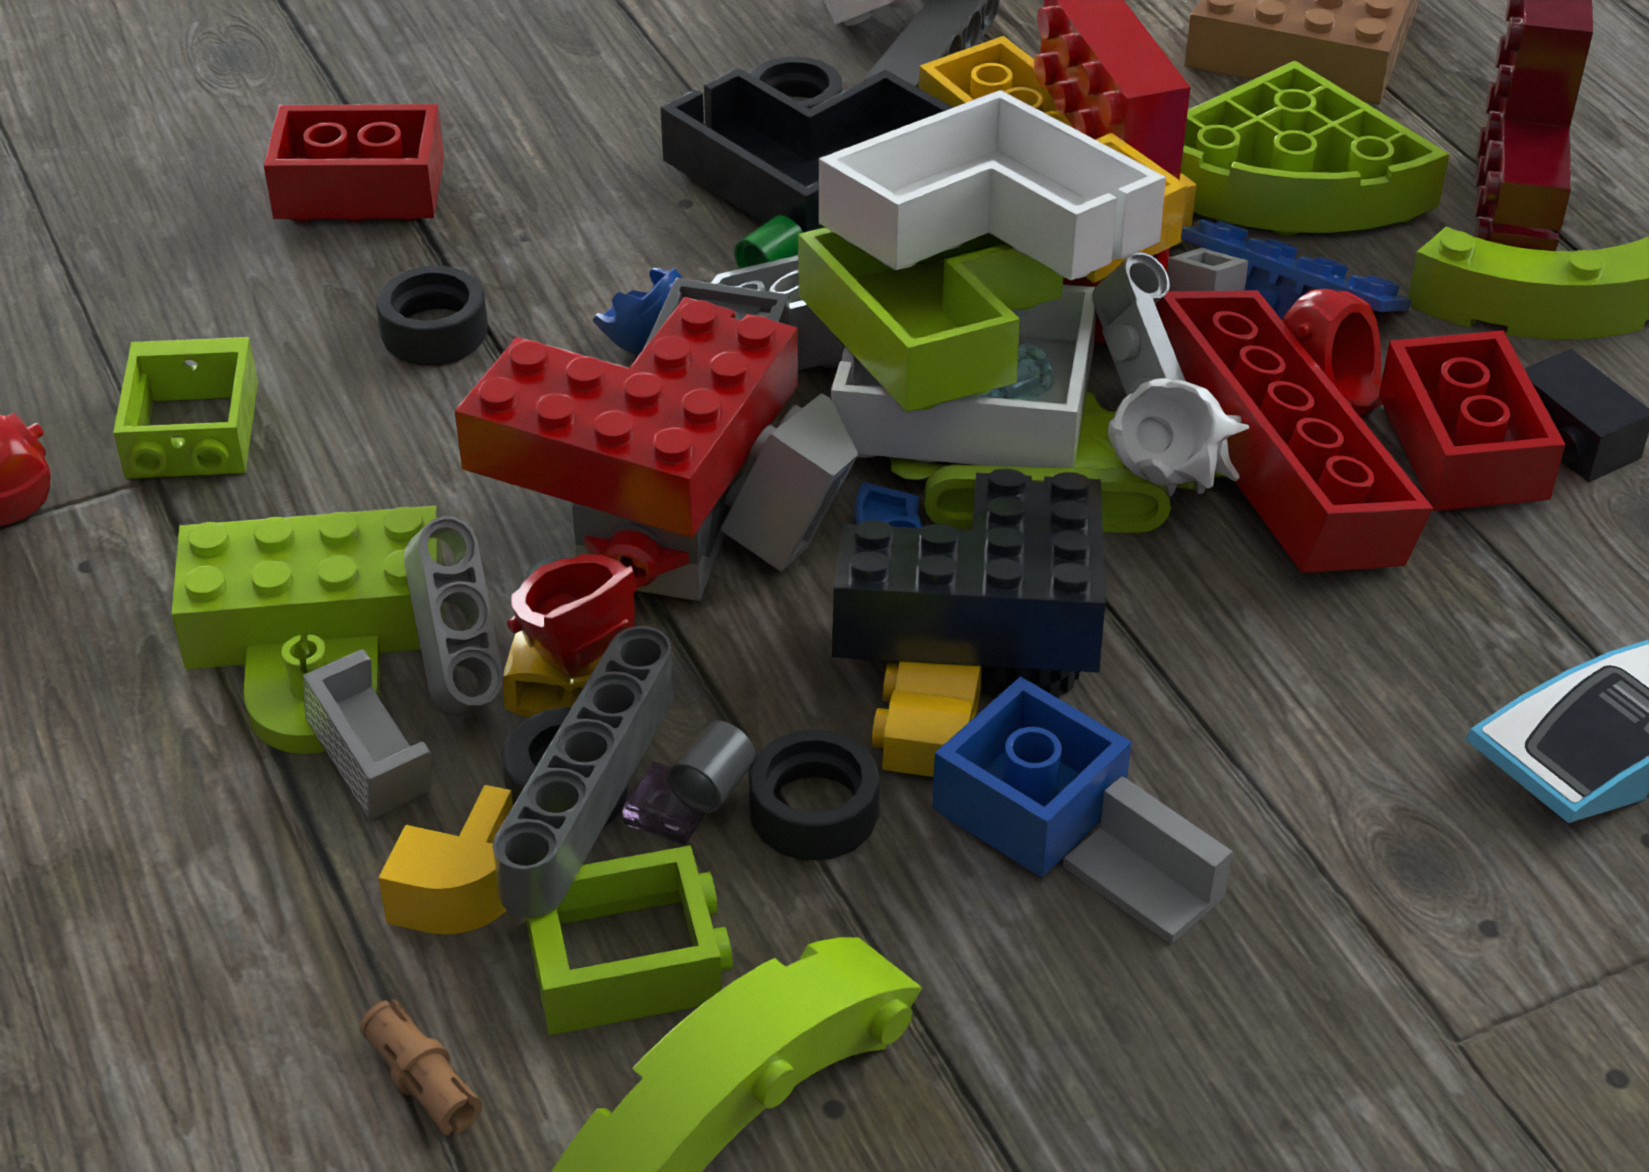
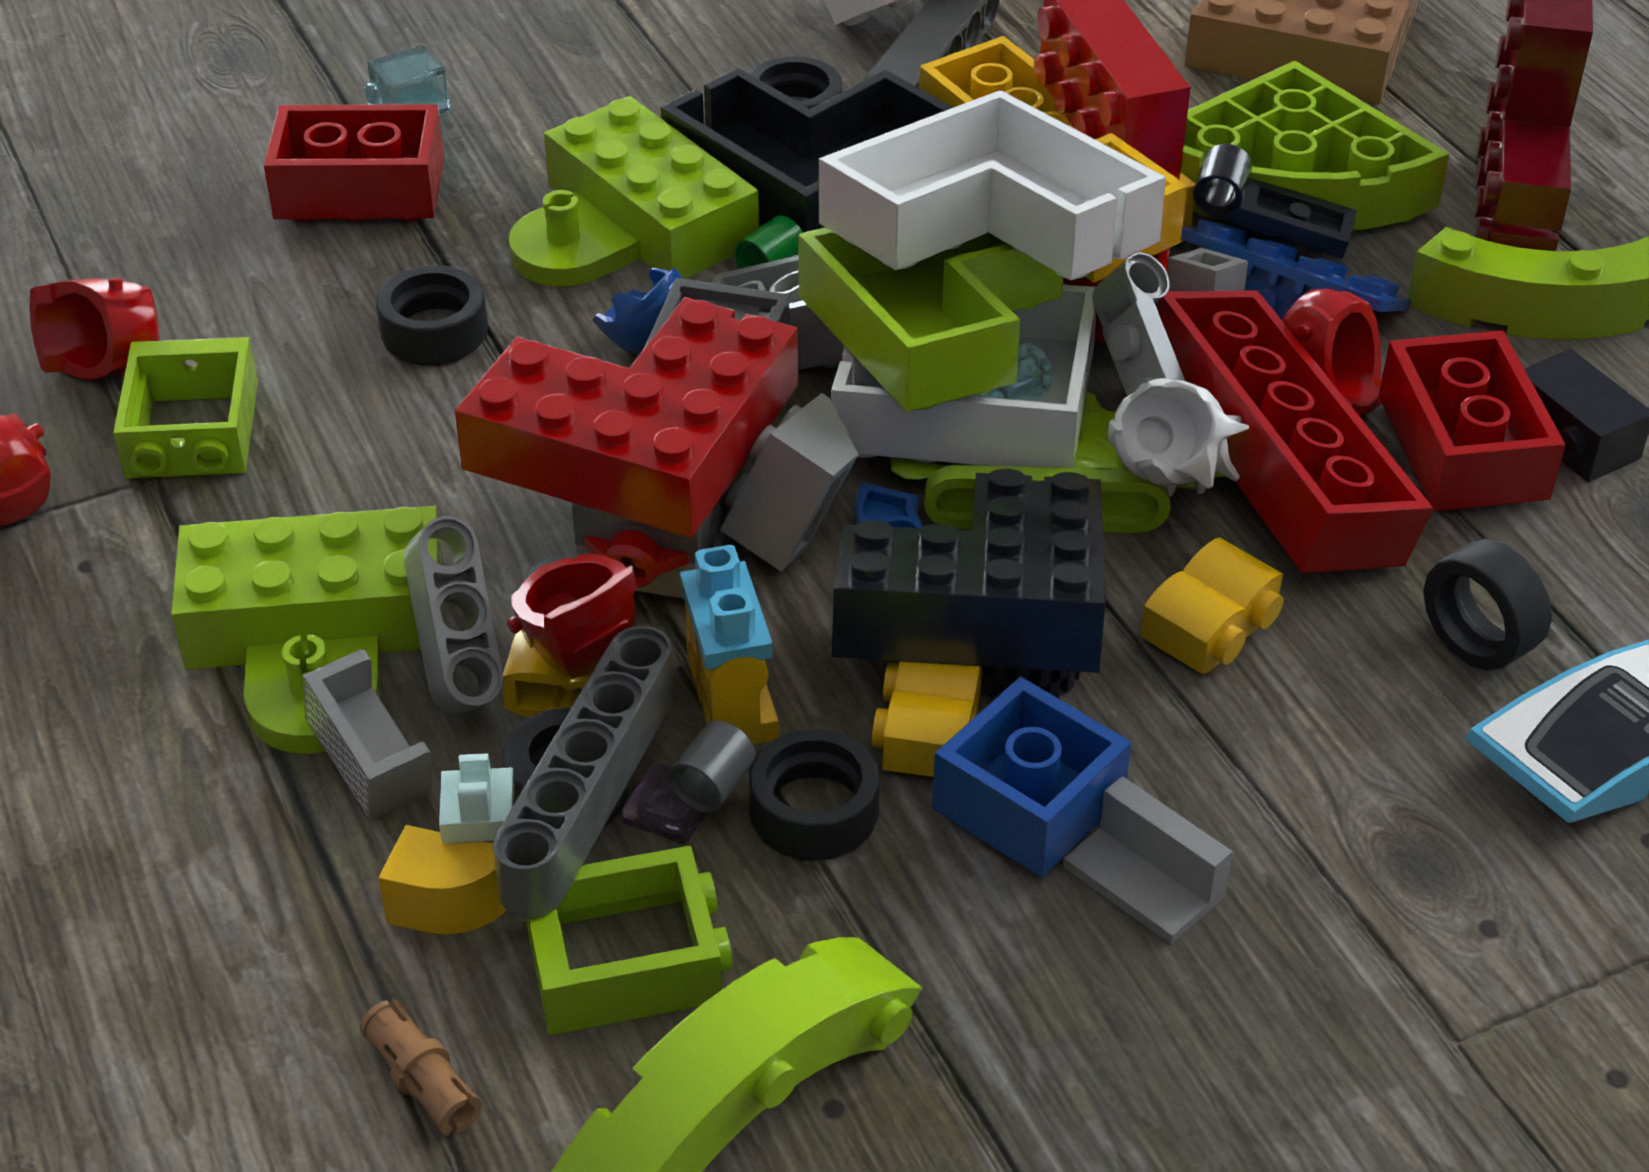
(90, 324): none -> red helmet
(407, 78): none -> clear light blue brick
(474, 800): none -> light aqua tile
(630, 194): none -> lime brick
(728, 644): none -> hips
(1212, 606): none -> yellow brick
(1268, 208): none -> black plate
(1513, 587): none -> black tyre

